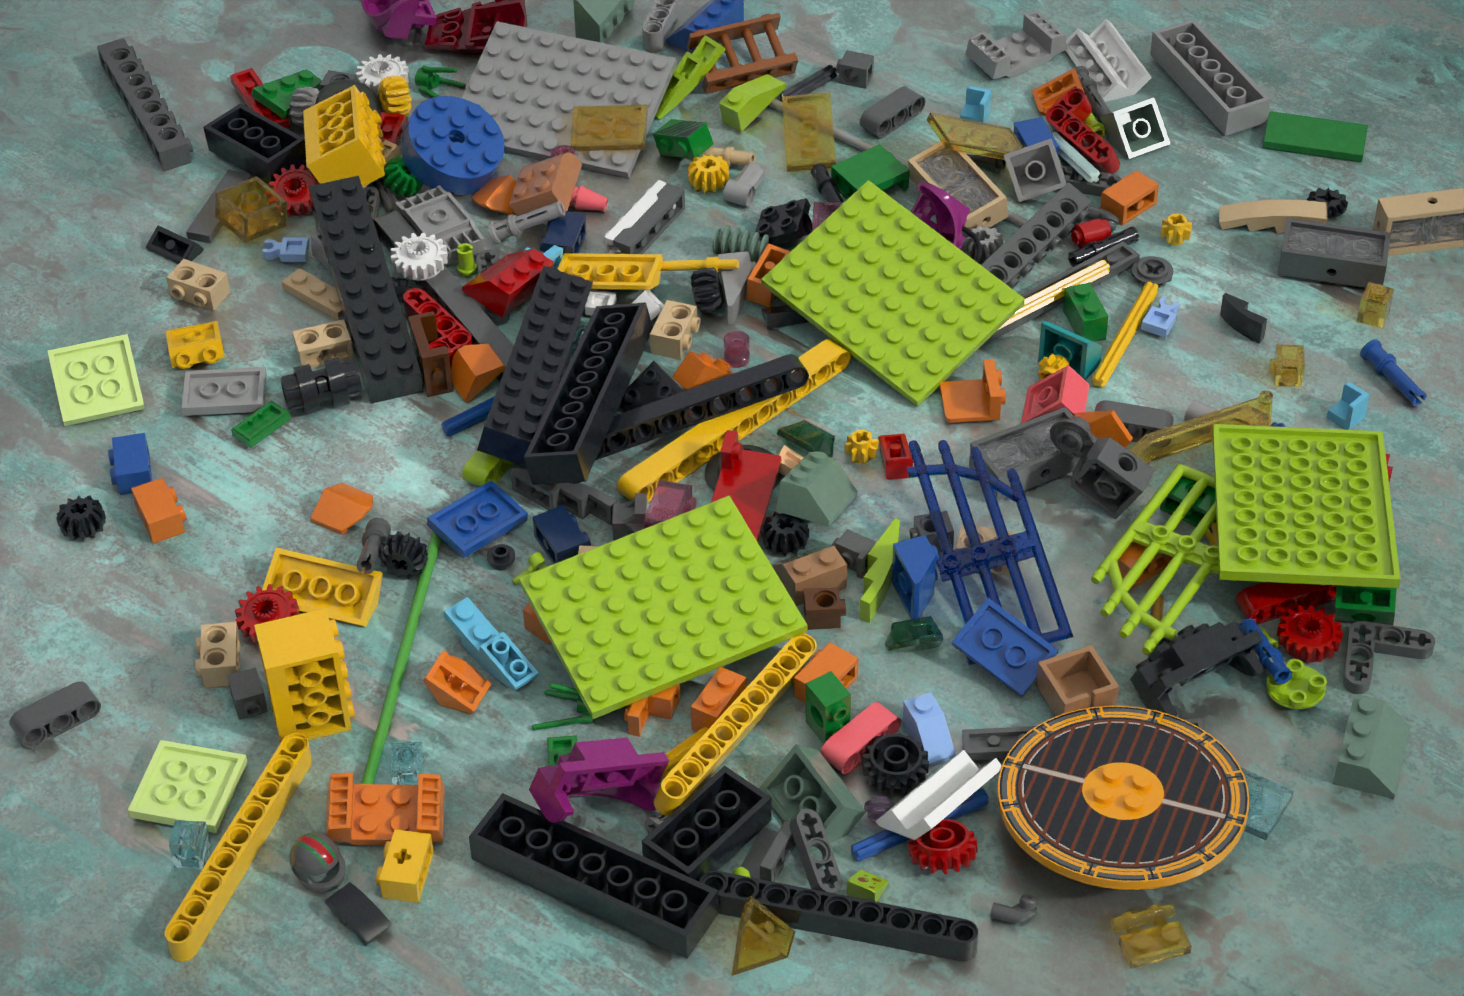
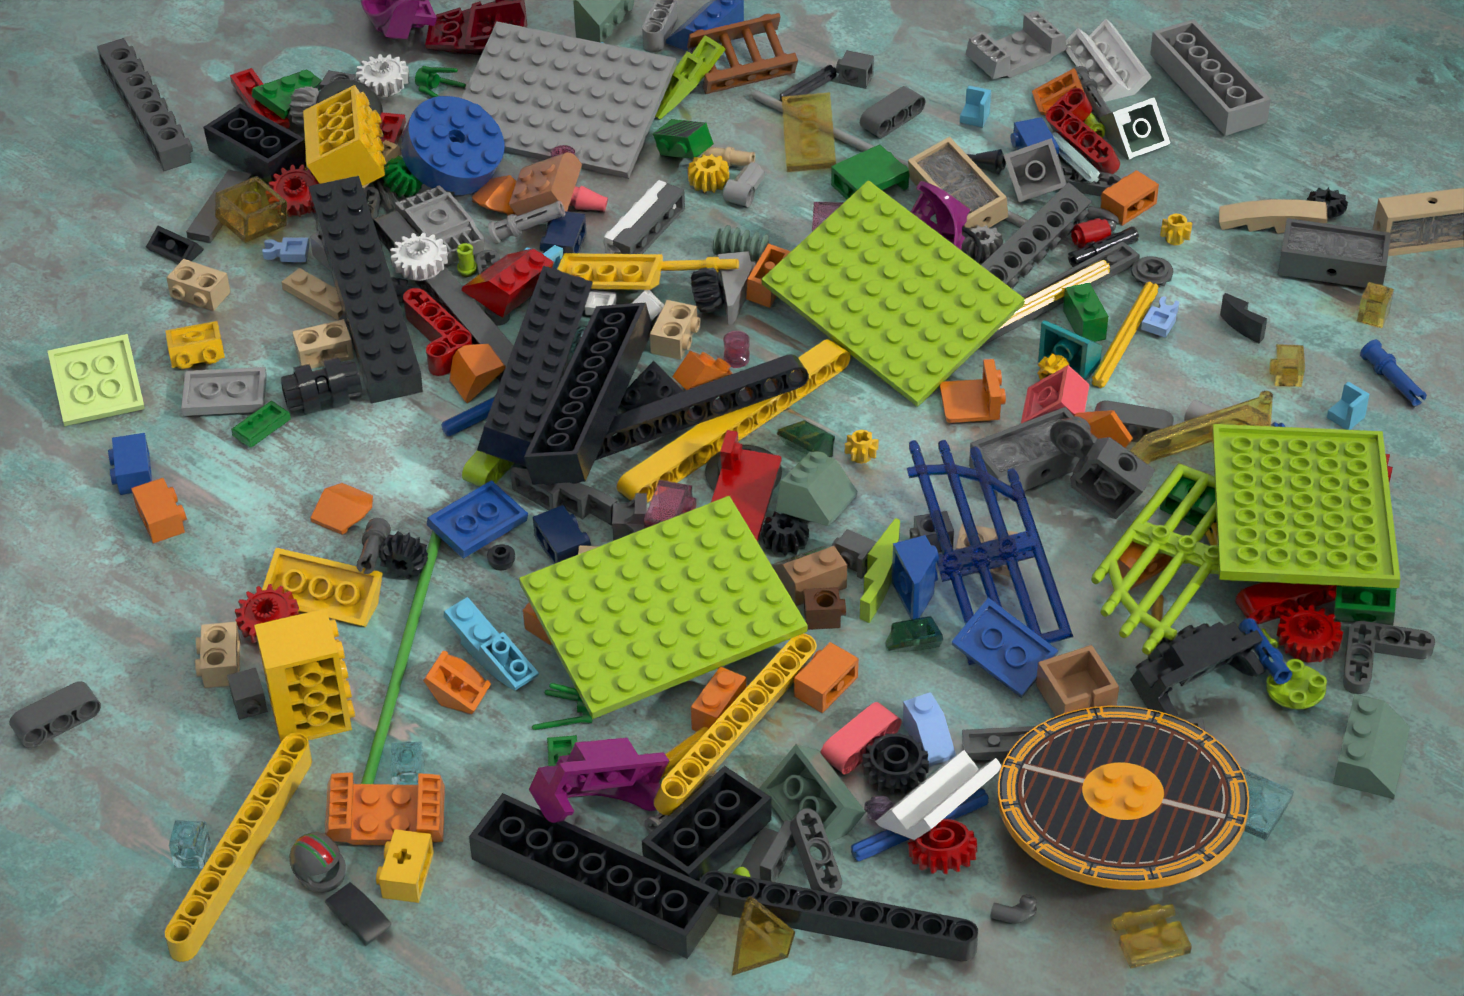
(81, 518): black gear -> none
(187, 785): yellowish green plate -> none
(395, 95): yellow gear -> none
(432, 362): reddish brown panel -> none
(536, 563): lime hand -> none
(609, 127): clear yellow tile -> none
(660, 705): orange brick -> none
(749, 100): lime slope -> none
(781, 316): black slope -> none
(785, 222): black plate -> none
(789, 460): light nougat plate -> none
(825, 183): black pin -> none
(827, 705): green brick -> none
(866, 886): lime slope -> none
(895, 455): red slope -> none
(974, 136): clear yellow tile -> none
(1315, 136): green tile -> none

